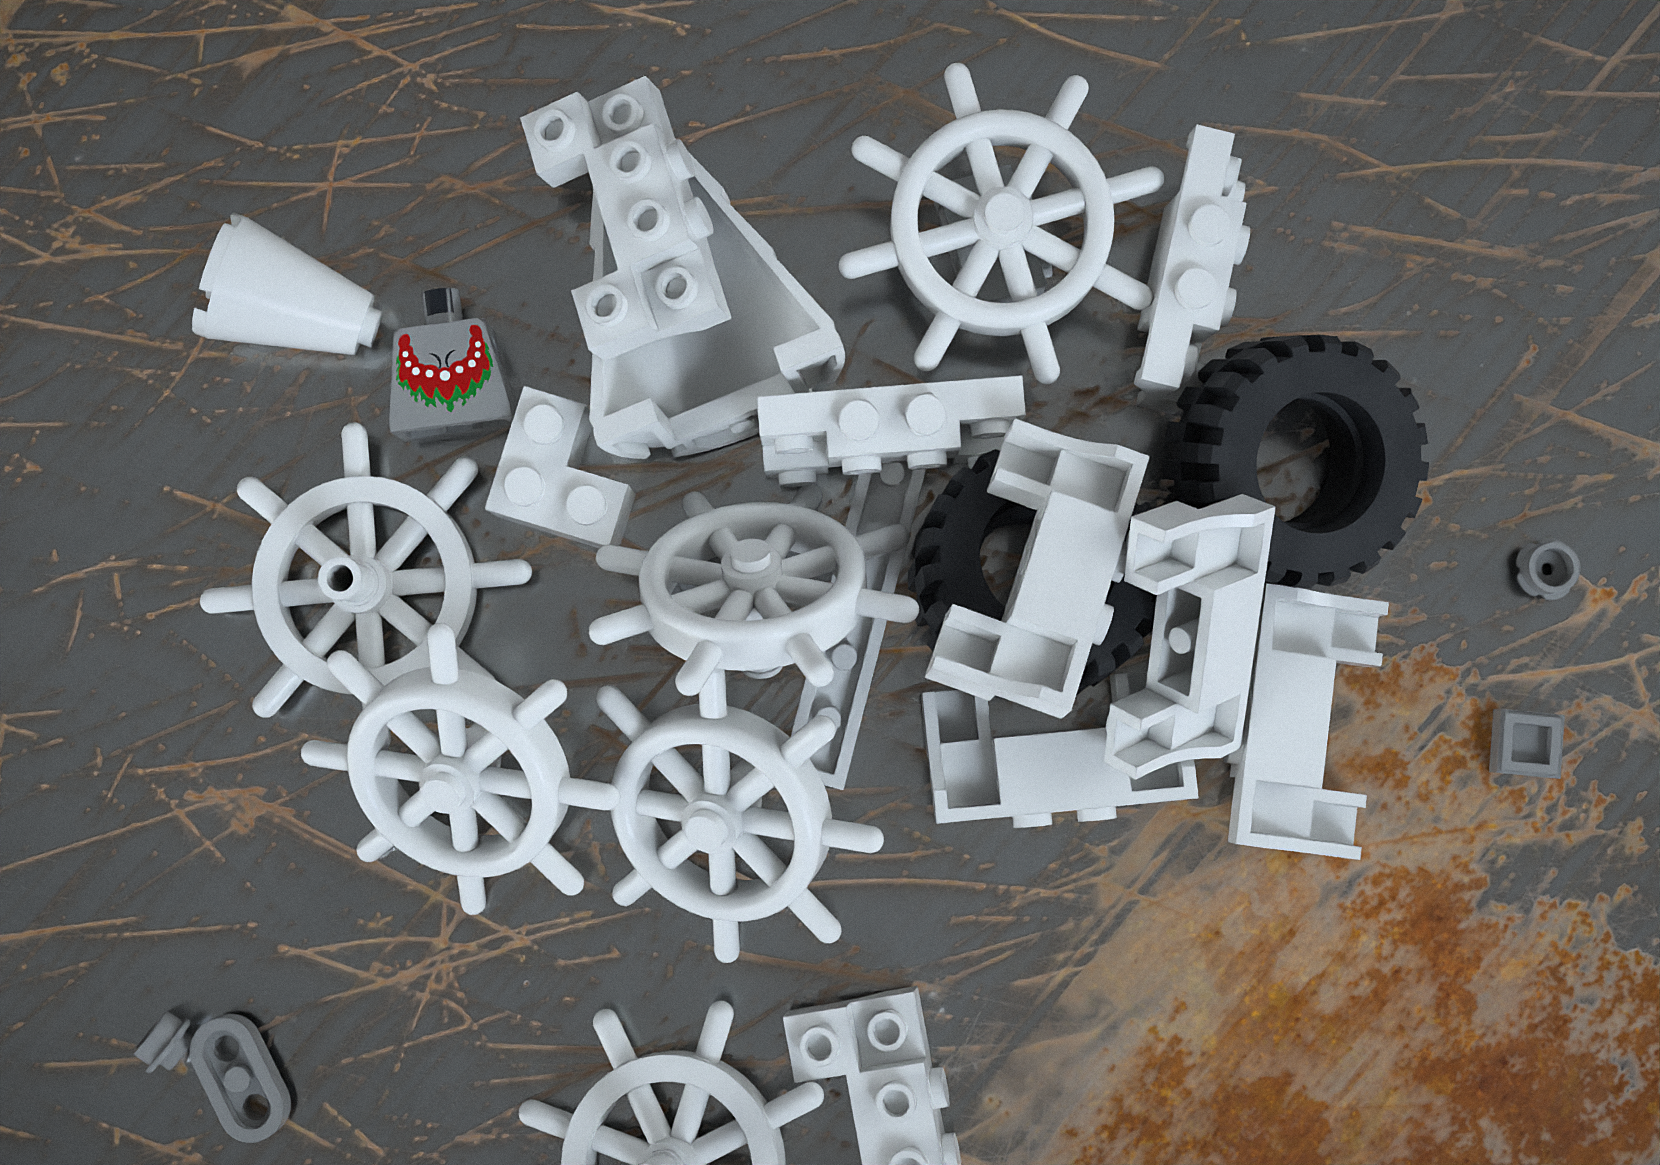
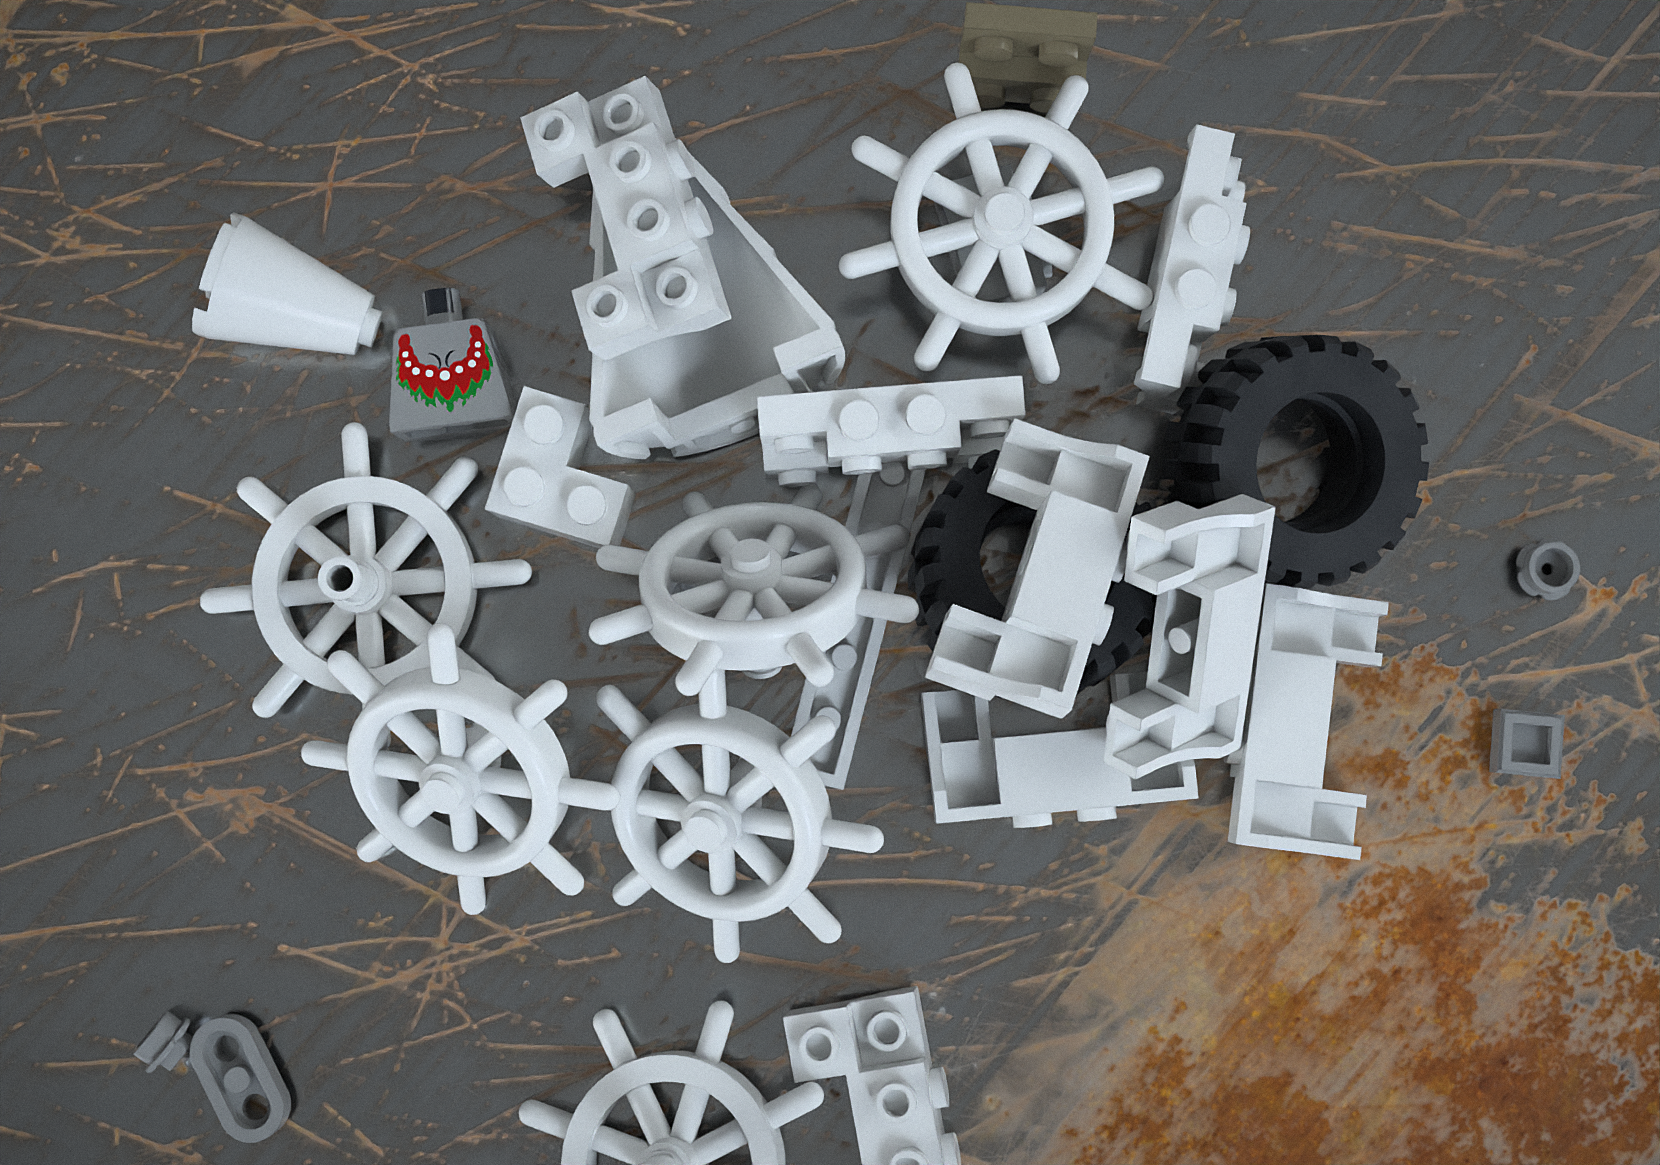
(1024, 51): none -> dark tan plate

